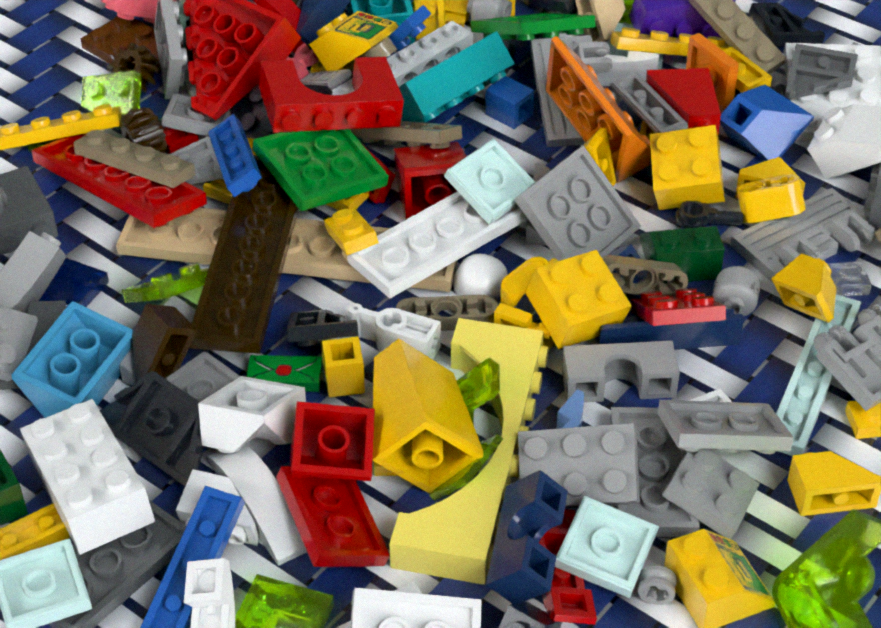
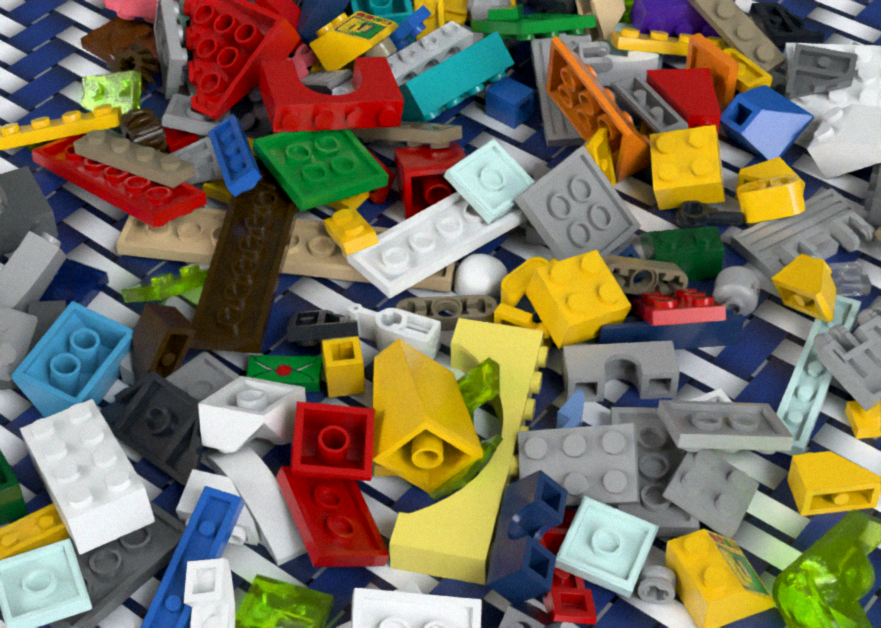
(505, 12): none -> green tile

